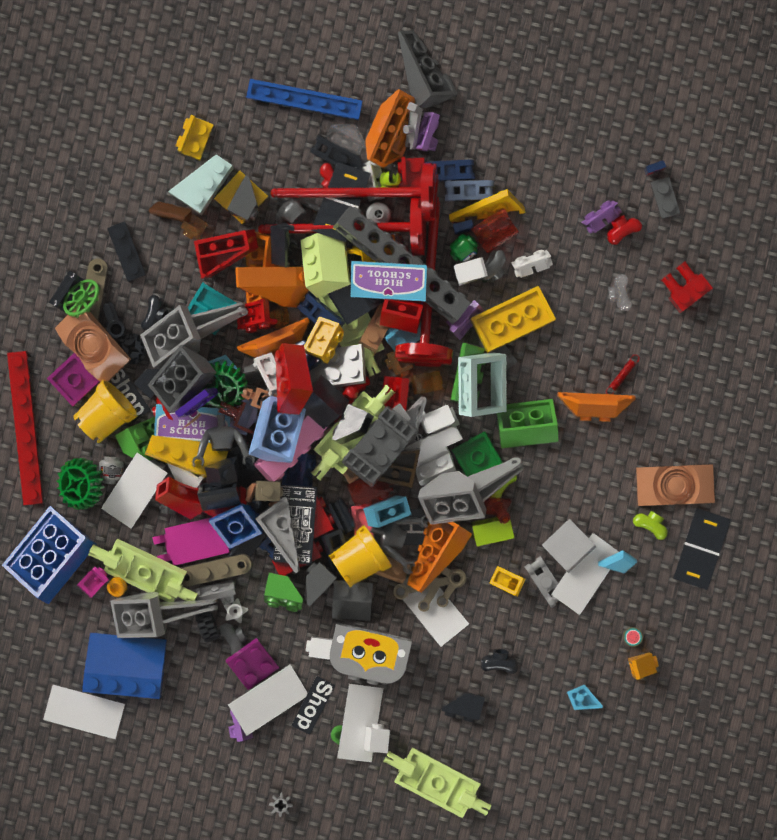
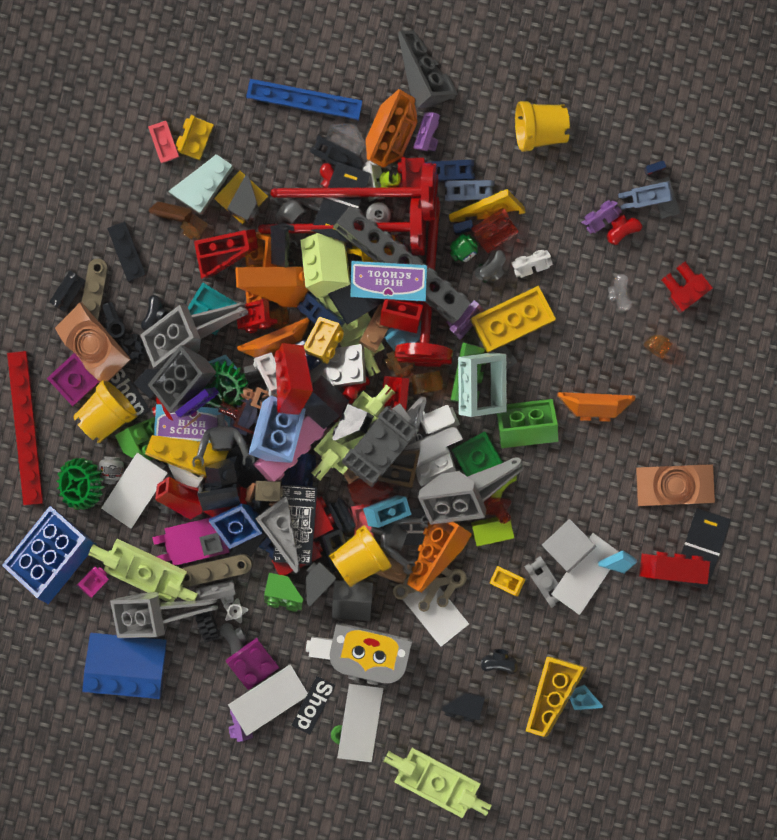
(81, 297): bright green wheel -> none
(84, 711): white sticker -> none
(117, 587): light orange tile -> none
(163, 141): none -> coral plate
(211, 544): none -> dark grey plate
(276, 807): light grey gear -> none
(376, 738): white brick -> none
(412, 128): light grey piece -> none
(470, 271): white slope -> none
(540, 125): none -> yellow piece
(554, 691): none -> yellow wedge
(622, 375): red piece -> none
(632, 636): tile -> none
(643, 665): light orange slope -> none
(648, 195): none -> sand blue hinge
(652, 523): lime piece -> none
(658, 345): none -> clear orange piece
(674, 568): none -> red wedge

